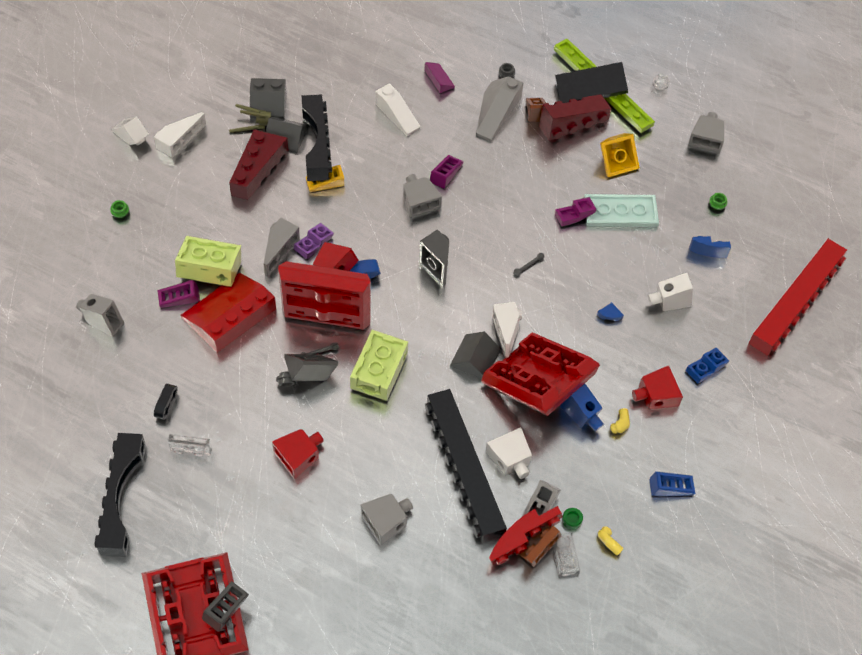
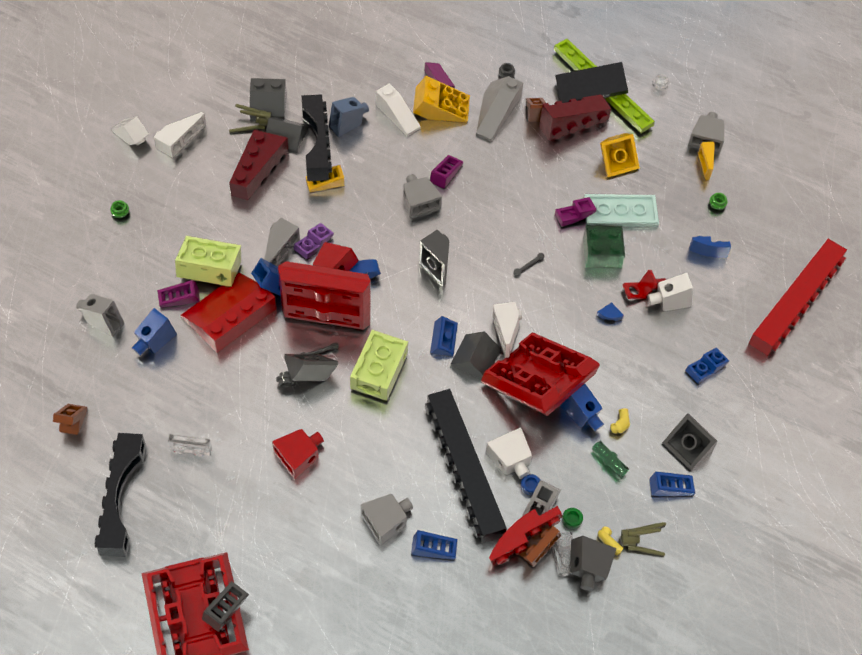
(70, 418): none -> dark orange slope
(153, 333): none -> blue torso
(165, 401): black beam -> none
(267, 276): none -> blue torso
(346, 115): none -> sand blue torso
(432, 552): none -> blue slope
(440, 101): none -> yellow slope
(444, 337): none -> blue slope
(529, 484): none -> blue tile
(590, 560): none -> dark grey torso
(603, 246): none -> clear green brick
(610, 458): none -> clear green pin
(631, 537): none -> olive plant
(644, 287): none -> red bracket
(658, 390): red torso -> none
(690, 442): none -> dark grey slope
(706, 158): none -> yellow slope

